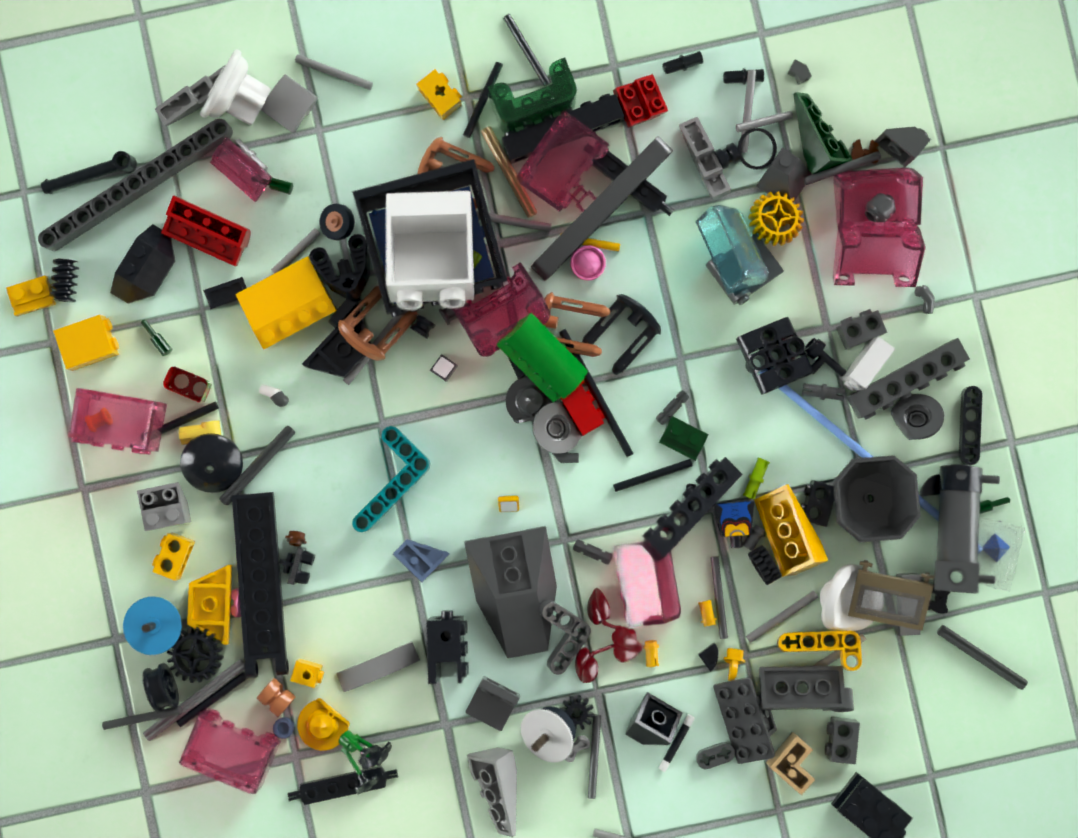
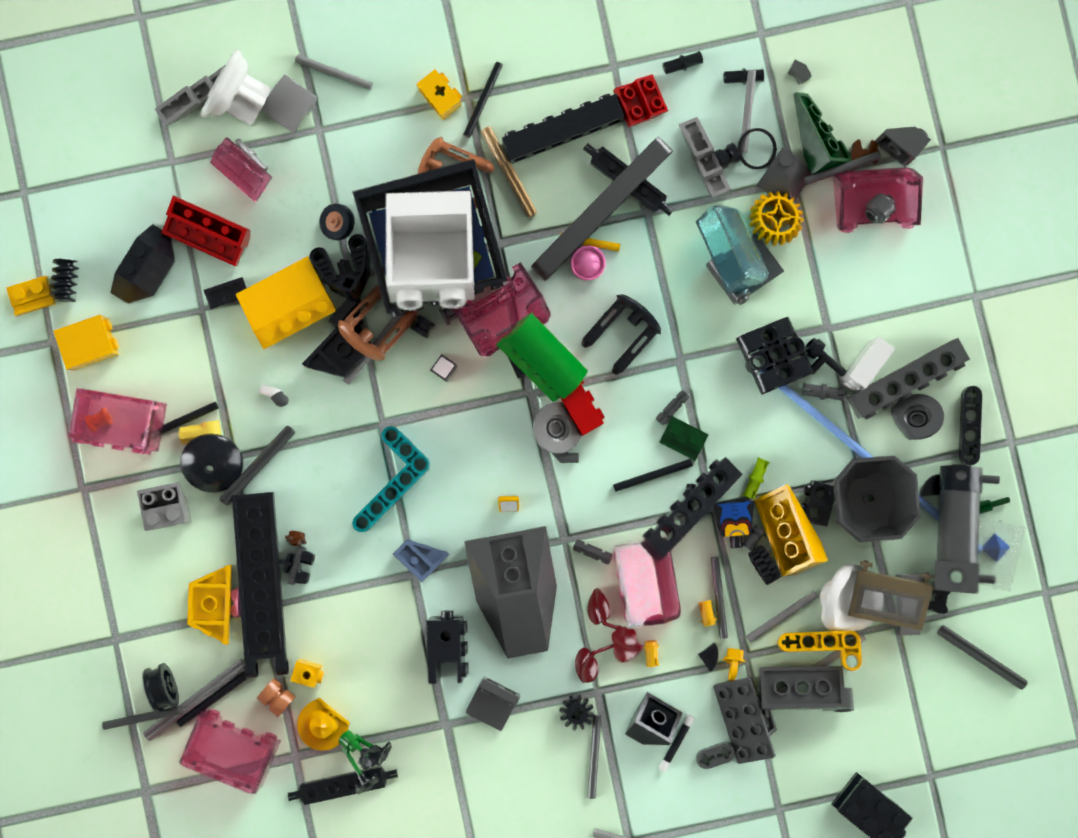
(89, 173): black piece -> none
(126, 185): dark grey beam -> none
(152, 625): dark azure piece -> none
(157, 339): dark green axle -> none
(169, 381): red piece -> none
(178, 559): yellow brick -> none
(193, 663): black gear -> none
(281, 186): dark green axle -> none
(283, 727): sand blue tile -> none
(296, 250): light grey piece -> none
(378, 667): light grey slope -> none
(498, 780): light grey wedge -> none
(519, 222): light grey bar -> none
(525, 400): dark grey hat -> none
(527, 50): bar -> none
(536, 105): clear green windscreen -> none
(548, 733): white piece -> none
(561, 160): clear pink windscreen -> none
(570, 629): dark grey beam -> none
(580, 188): clear pink piece -> none
(581, 743): light grey piece -> none
(588, 308): nougat piece -> none
(601, 402): black piece -> none
(764, 121): light grey bar -> none
(788, 761): tan brick -> none
(848, 740): dark grey brick -> none
(863, 333): dark grey brick -> none
(878, 249): clear pink windscreen -> none
(928, 297): dark grey arm -> none

